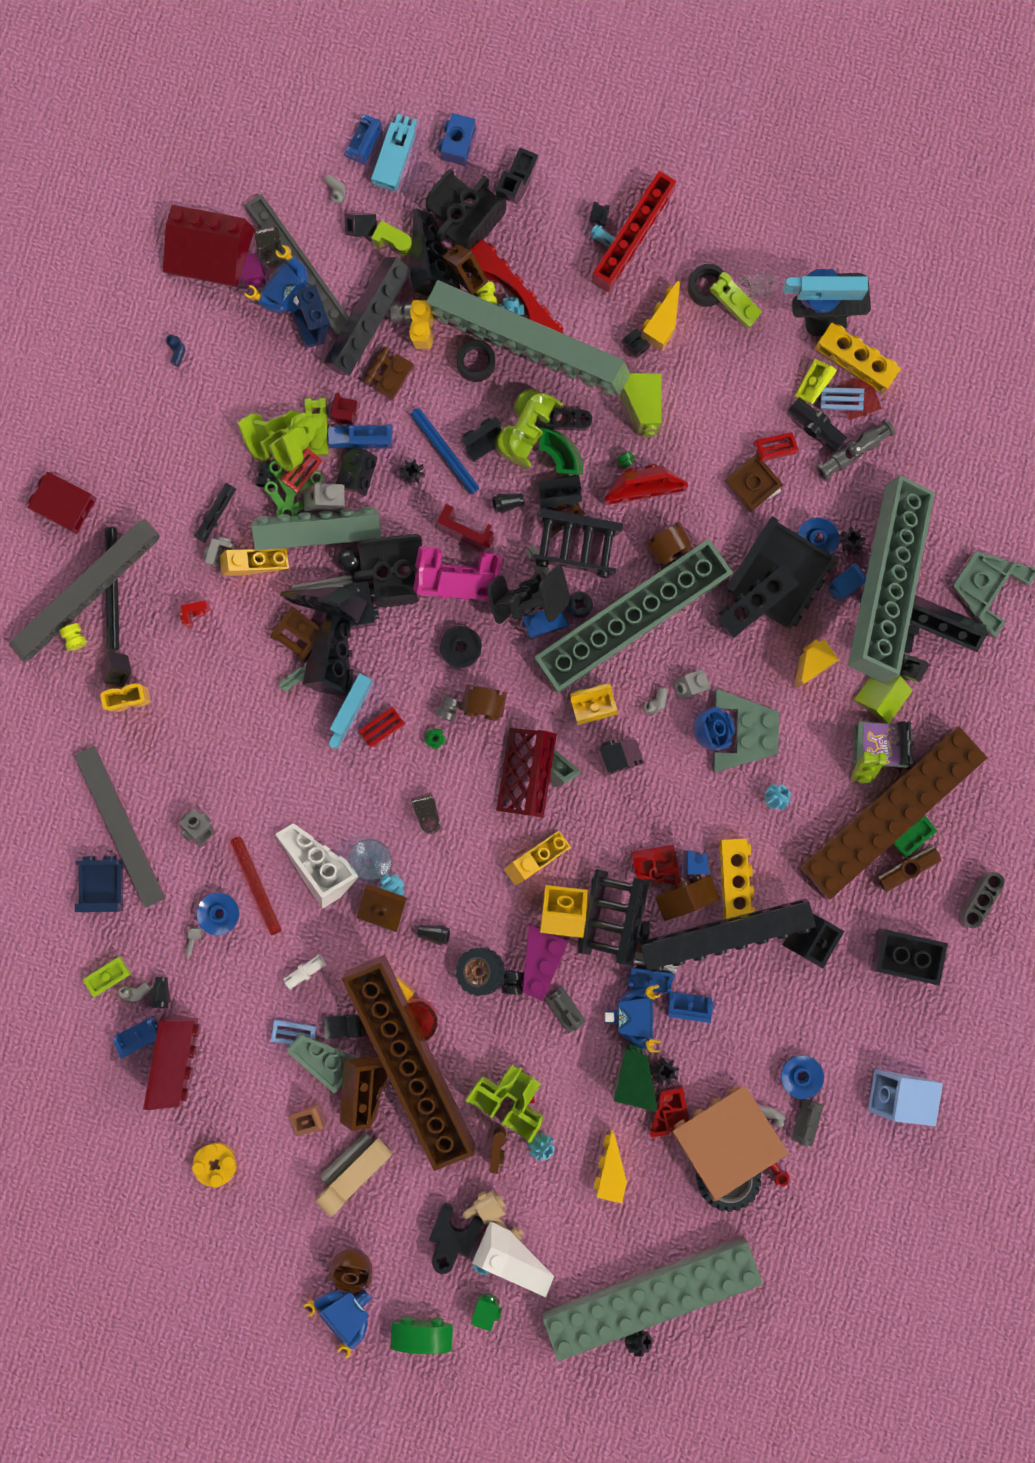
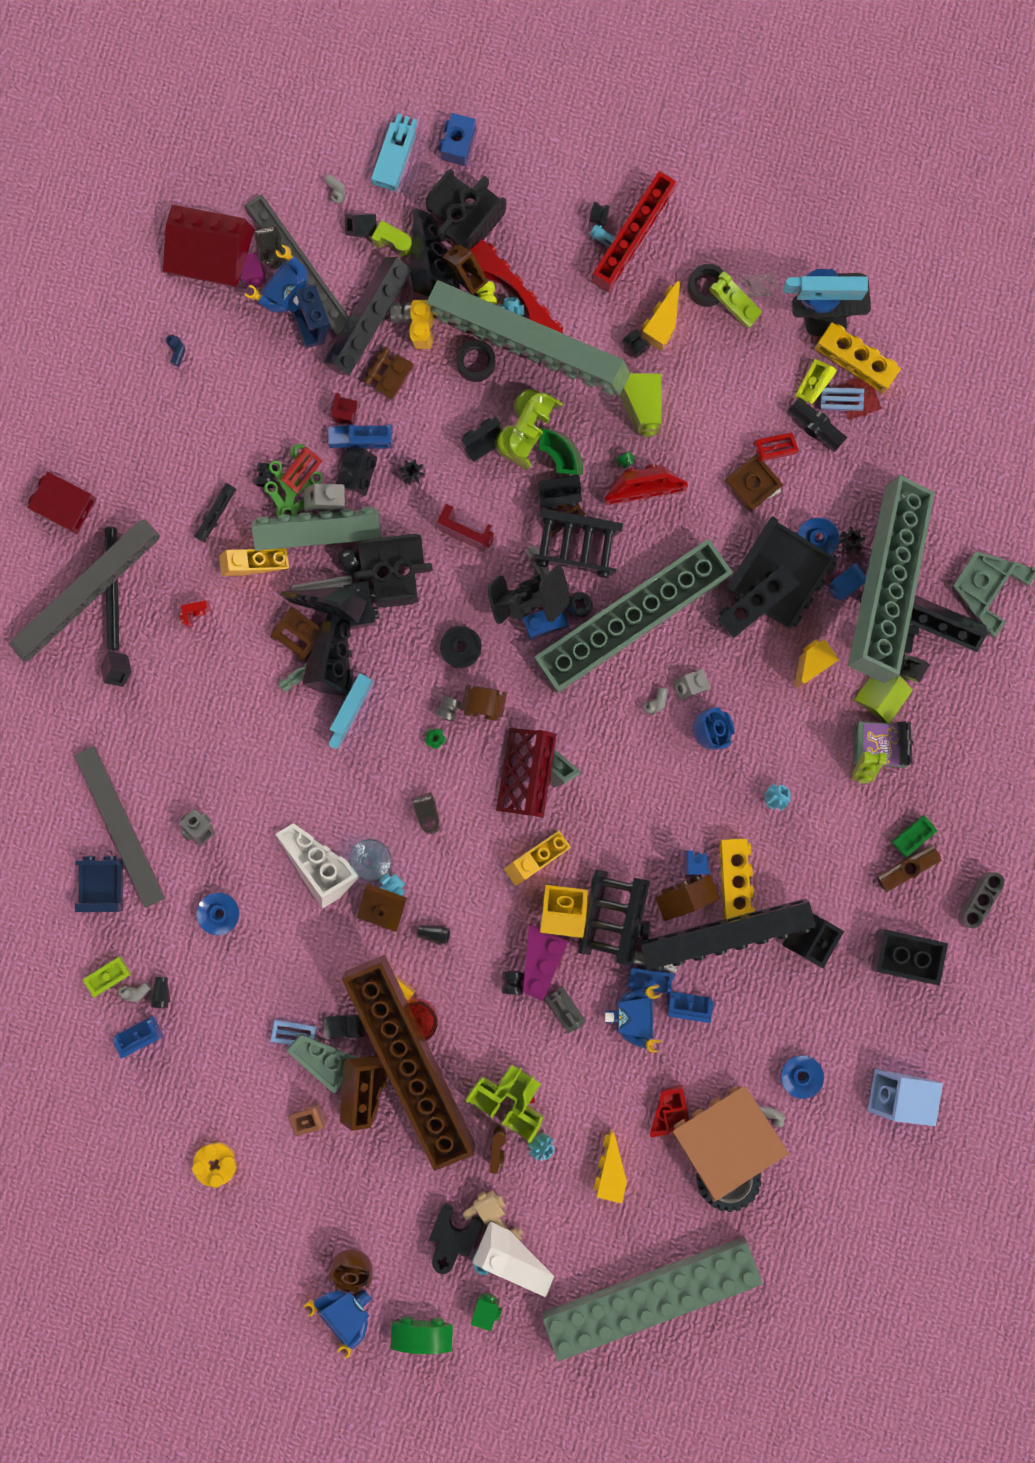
(72, 636): neon yellow wheel -> none
(129, 696): yellow brick -> none
(172, 1062): dark red slope -> none
(194, 933): light grey hand -> none
(212, 552): light grey bracket -> none
(255, 885): clear red axle -> none
(279, 437): lime piece -> none
(304, 972): white pin -> none
(320, 442): lime plate -> none
(346, 1158): light grey axle -> none
(353, 1177): tan beam -> none
(364, 139): blue hinge -> none
(367, 737): red tile -> none
(445, 451): blue axle -> none
(453, 580): dark pink bracket -> none
(469, 971): black wheel -> none
(507, 502): black cone -> none
(515, 183): black arch -> none
(568, 412): black beam -> none
(593, 703): yellow bracket -> none
(619, 756): black wedge -> none
(633, 1079): dark green slope -> none
(638, 1343): black gear -> none
(657, 864): red slope -> none
(660, 1067): black gear -> none
(667, 543): reddish brown brick -> none
(755, 732): sand green wing -> none
(780, 1177): red bar -> none
(807, 1122): dark grey hinge -> none
(867, 441): dark grey piece -> none
(892, 812): reddish brown brick -> none

